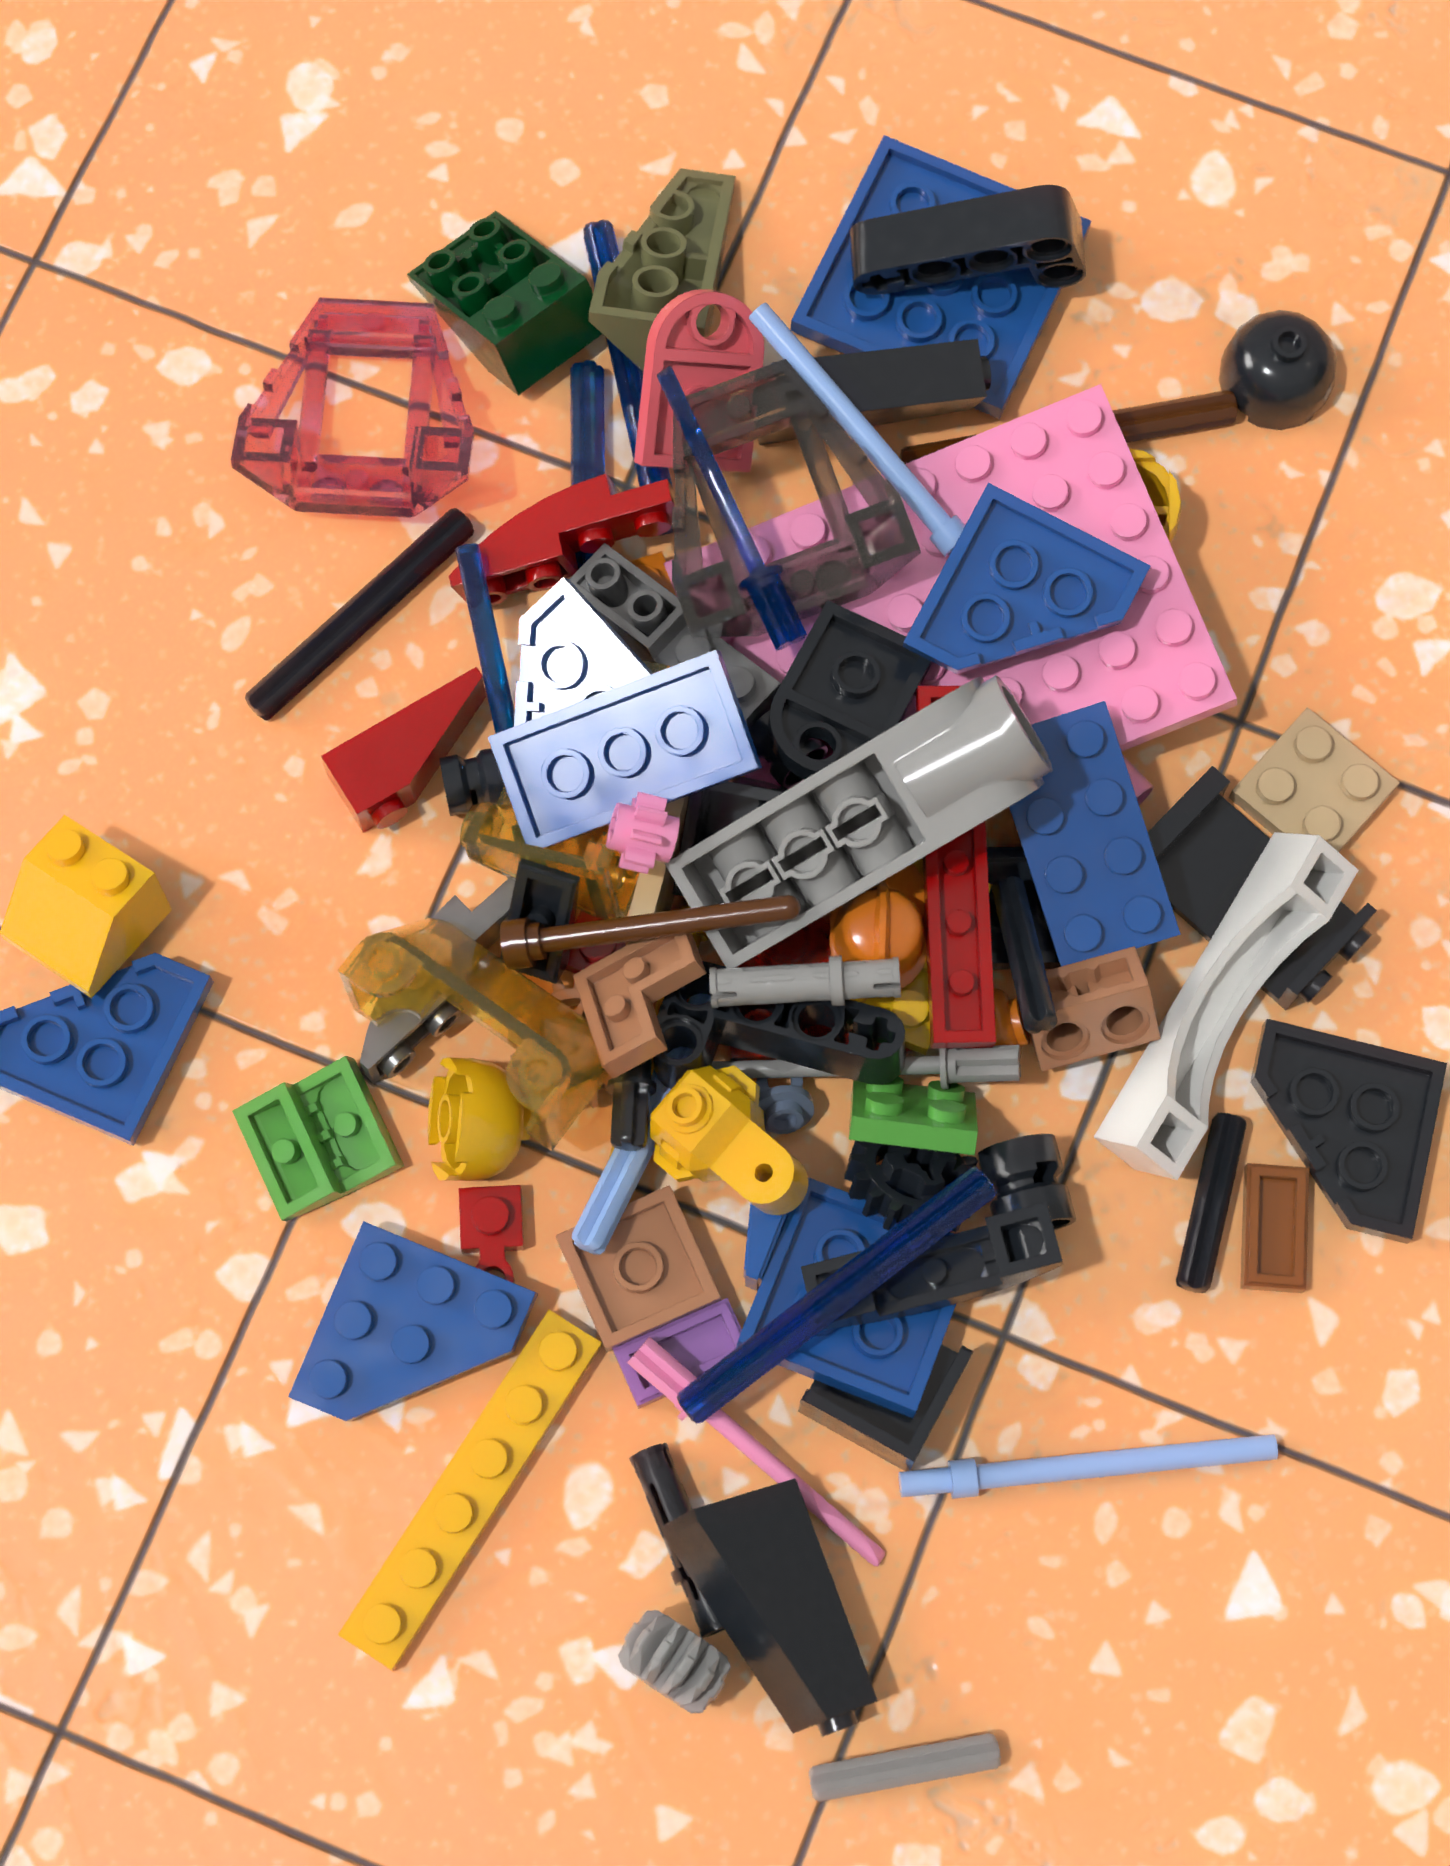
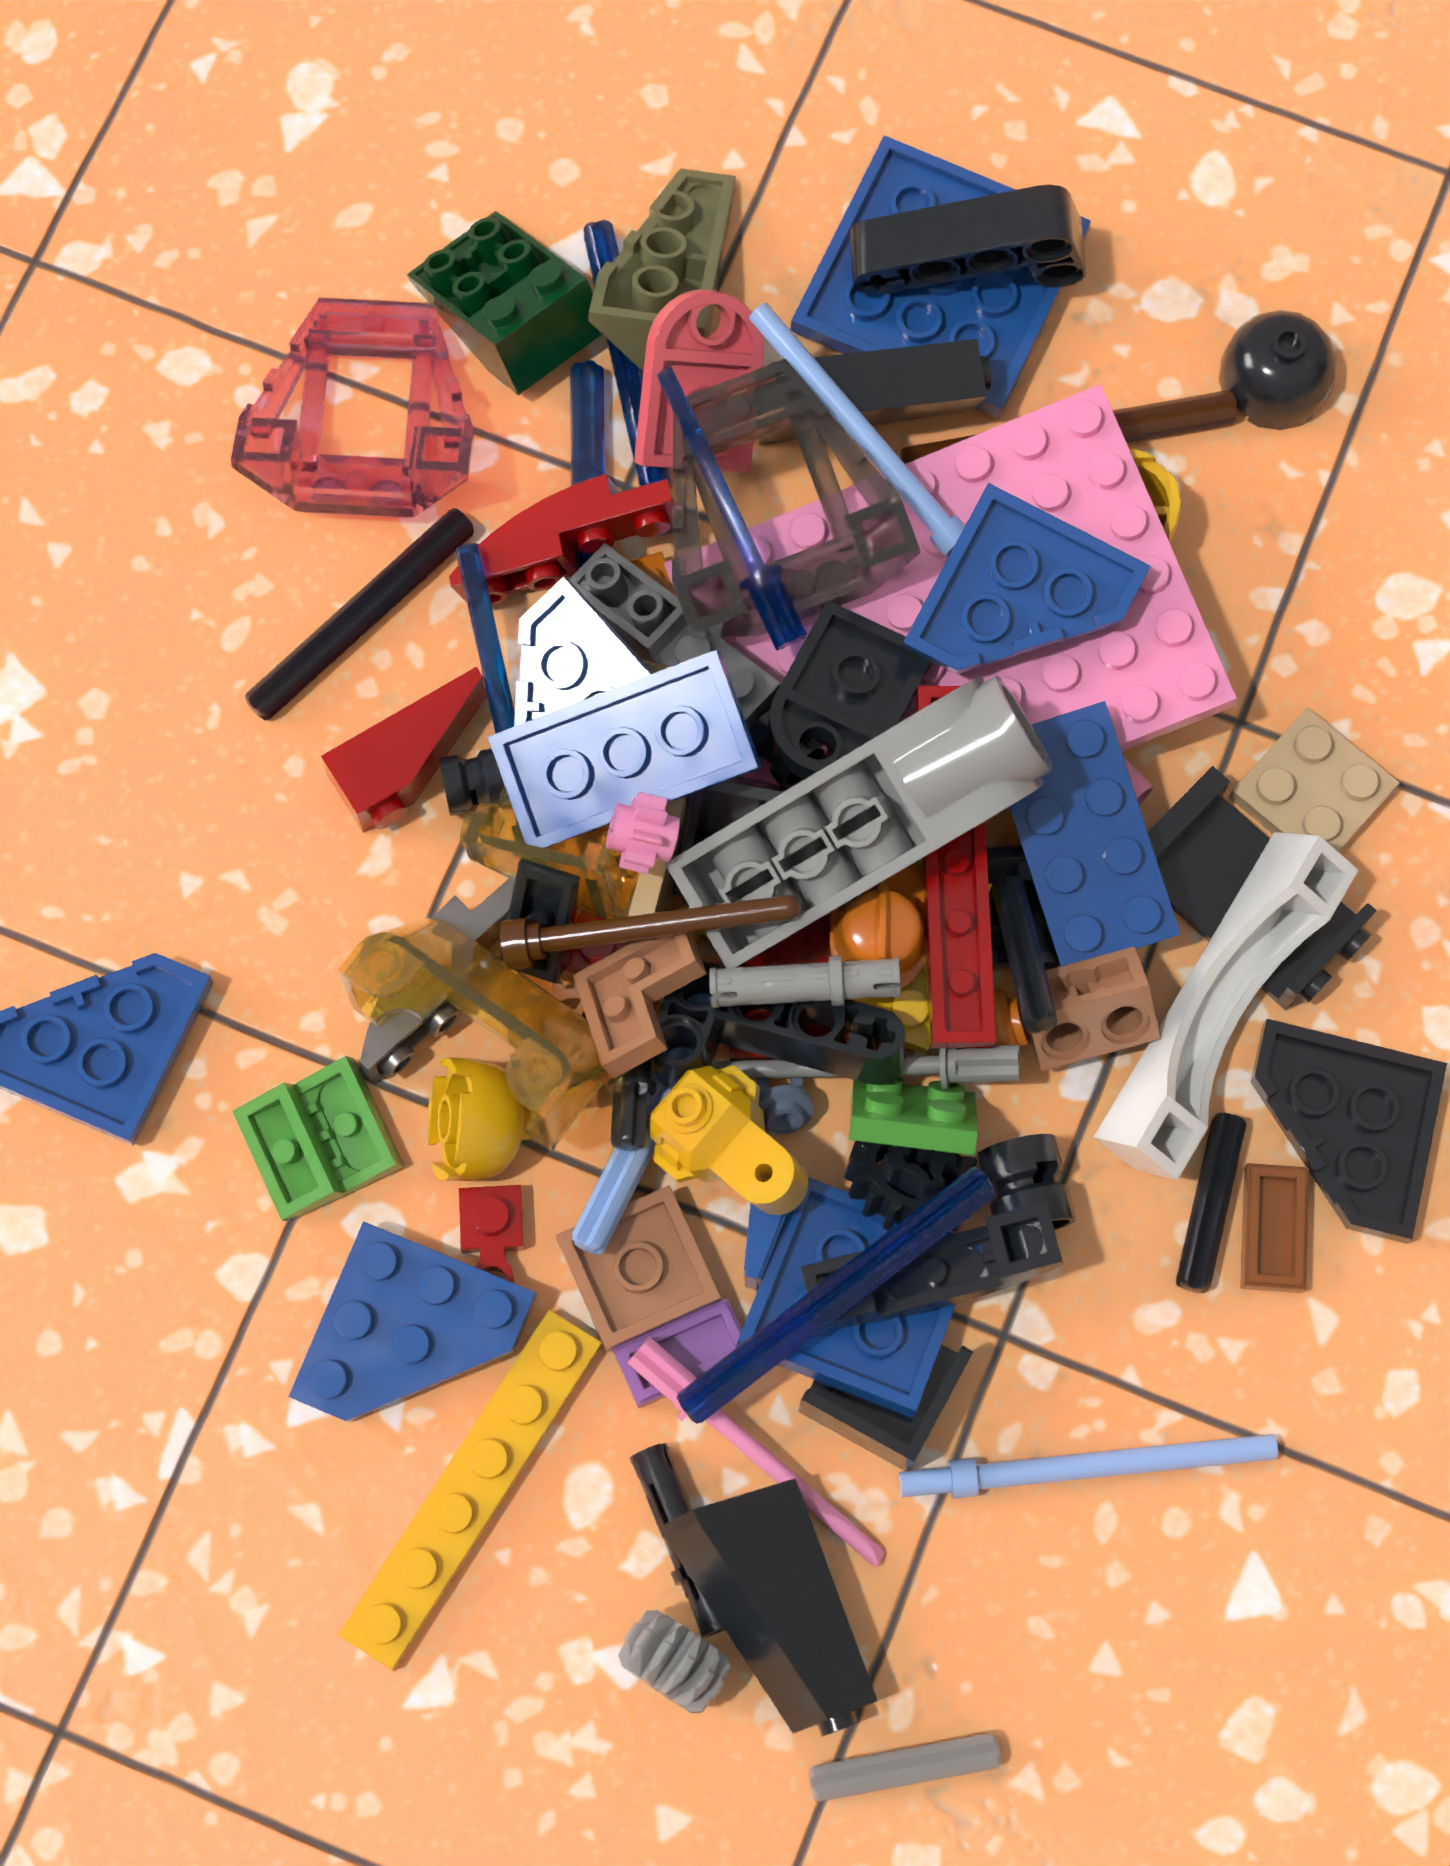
(82, 906): yellow slope -> none

